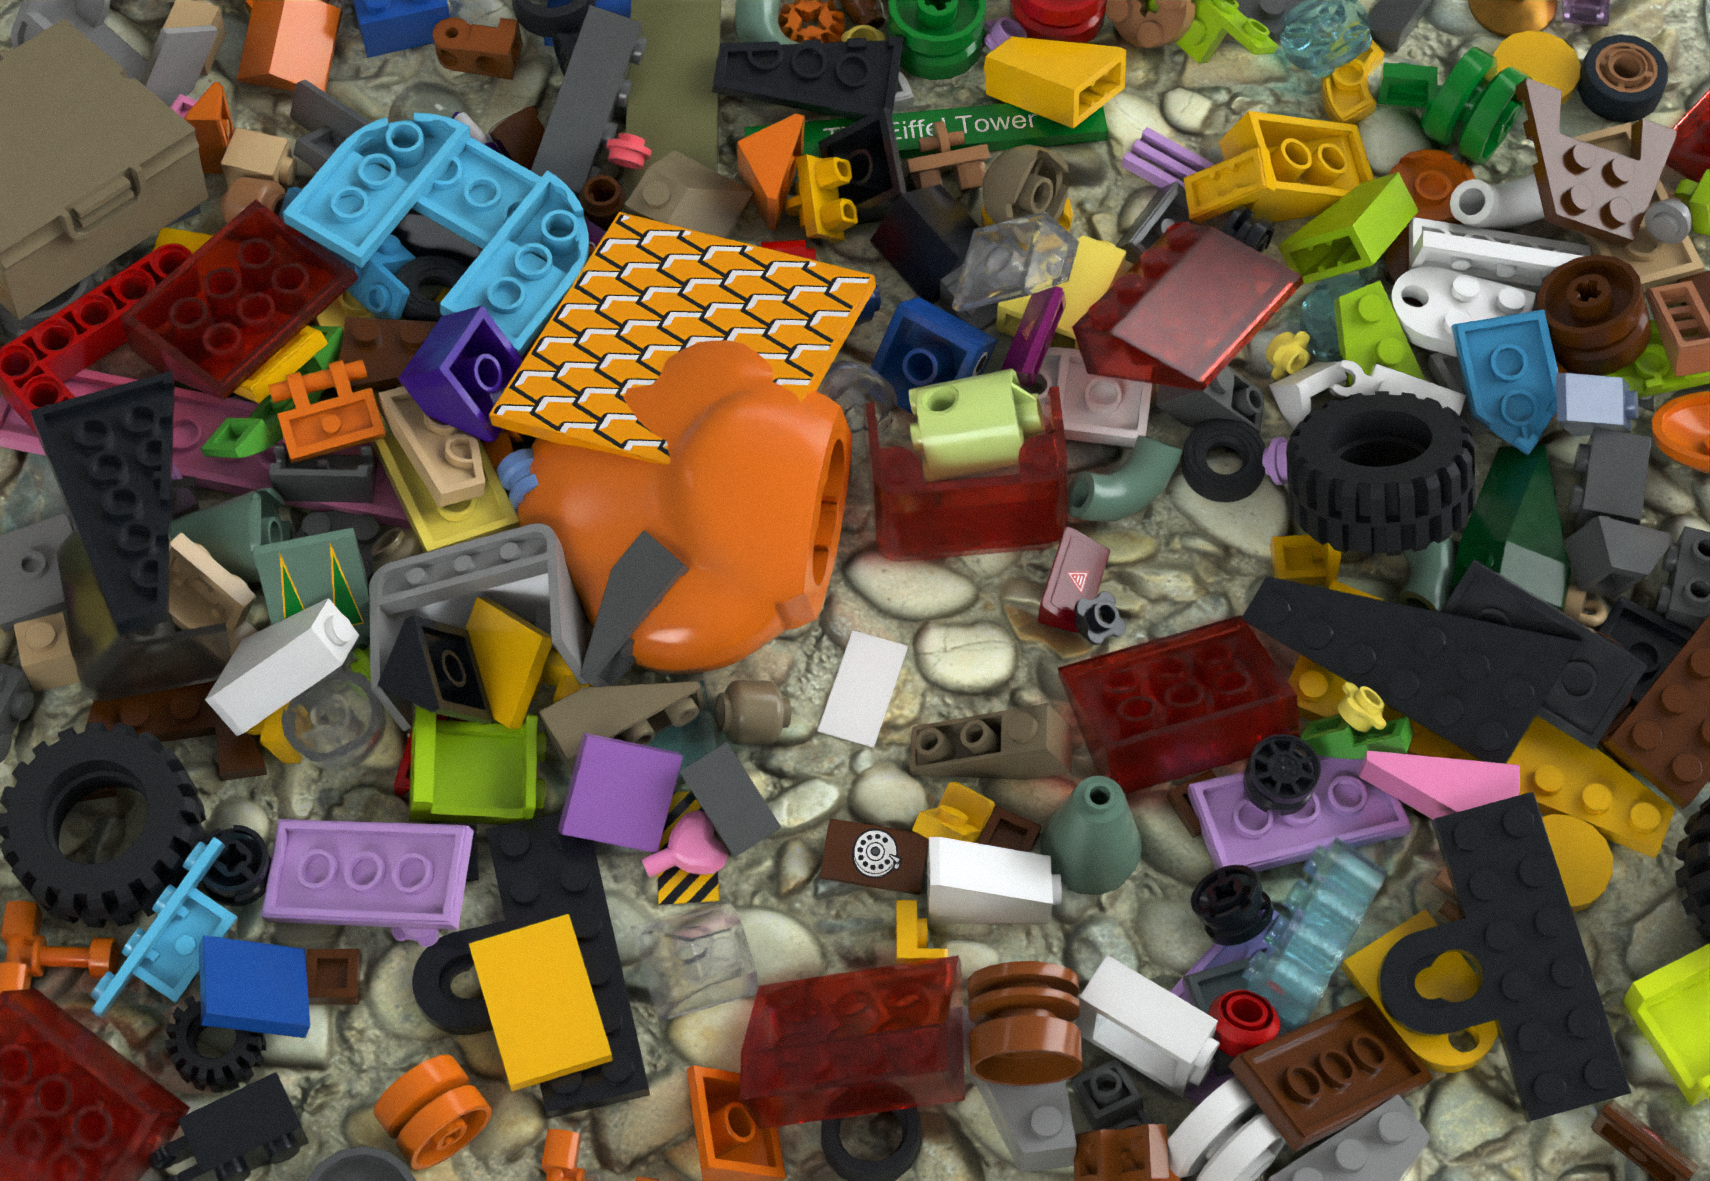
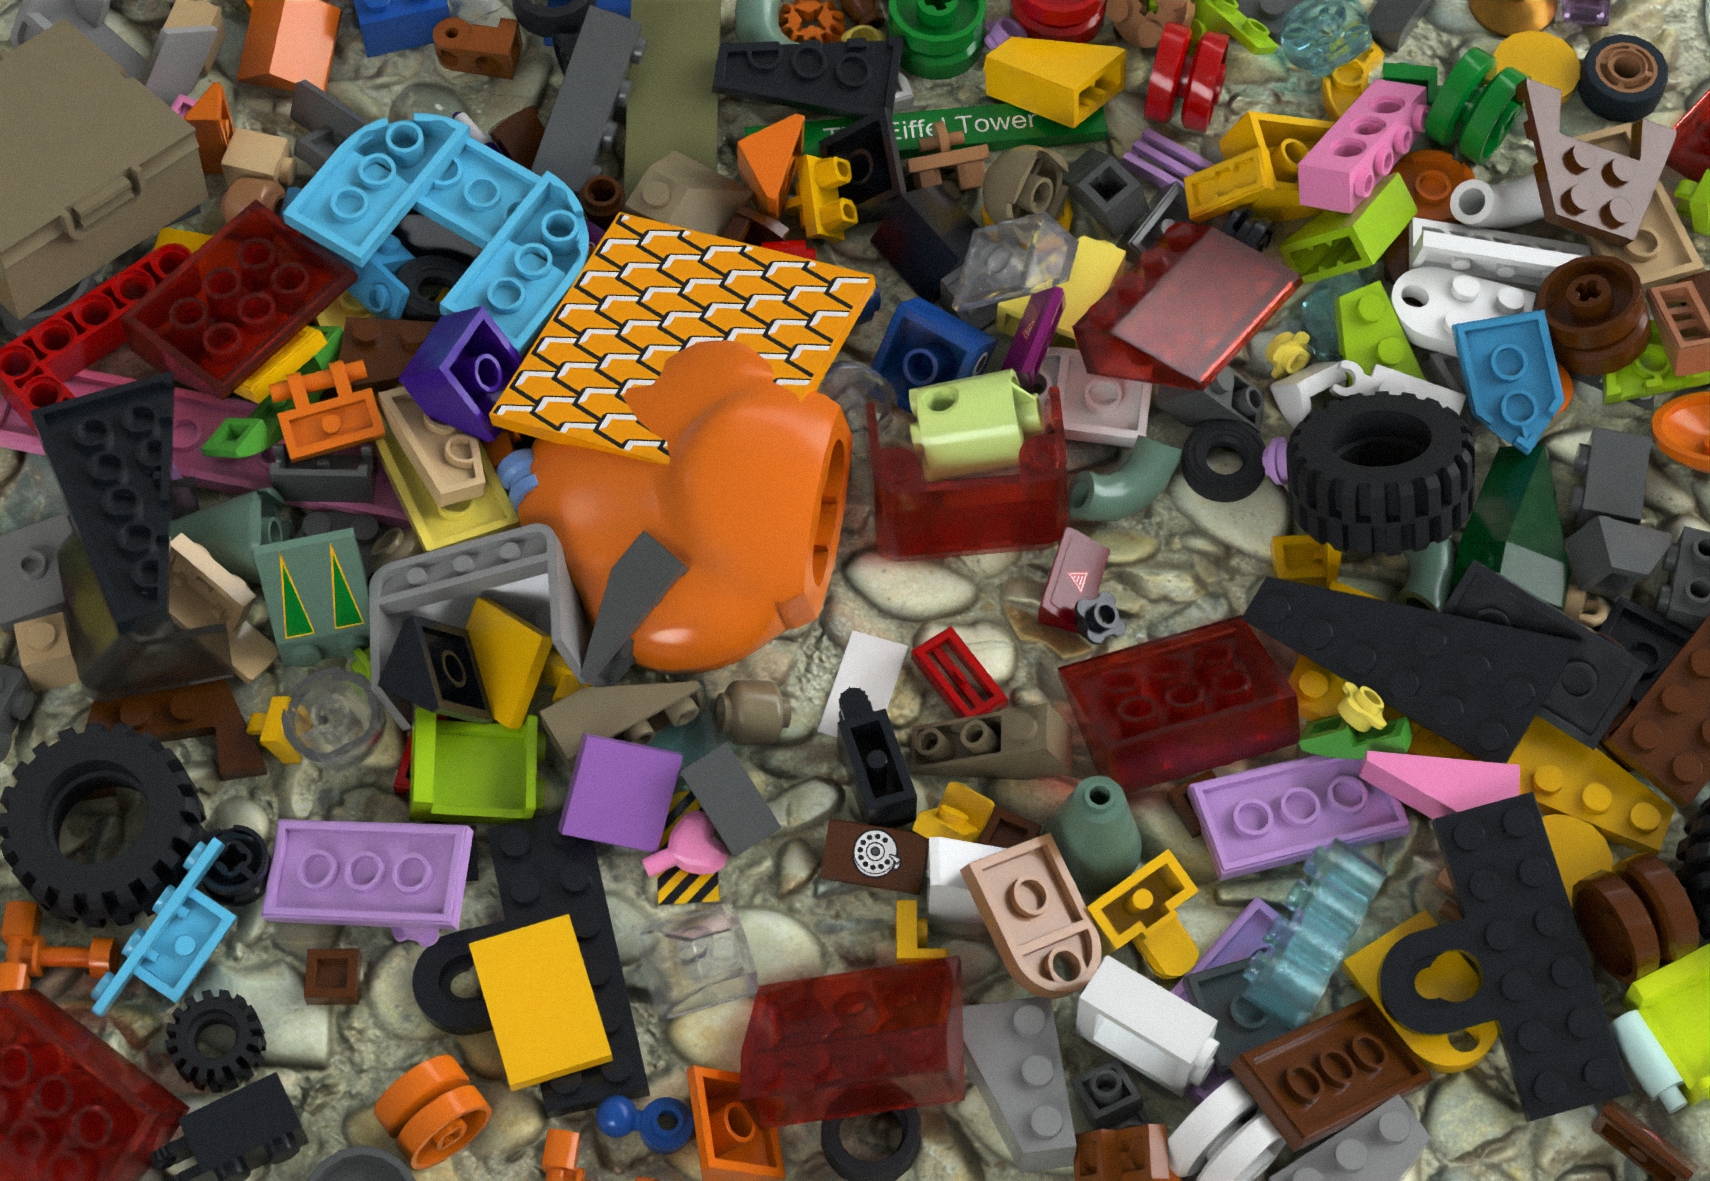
(253, 987): blue tile -> none
(281, 664): white slope -> none
(619, 1117): none -> blue plate
(628, 151): coral plate -> none
(754, 227): none -> reddish brown tile
(874, 762): none -> black hinge
(919, 656): none -> red tile
(1024, 1023): dark orange wheel -> none
(1035, 916): none -> plate
(1106, 191): none -> dark grey slope
(1146, 914): none -> yellow brick
(1193, 78): none -> red wheel
(1230, 904): black wheel -> none
(1243, 1021): red cone -> none
(1280, 775): black wheel -> none
(1362, 146): none -> bright pink brick
(1594, 402): slope -> none
(1635, 916): none -> reddish brown wheel
(1648, 1060): none -> light aqua cylinder
(1668, 221): light grey plate -> none

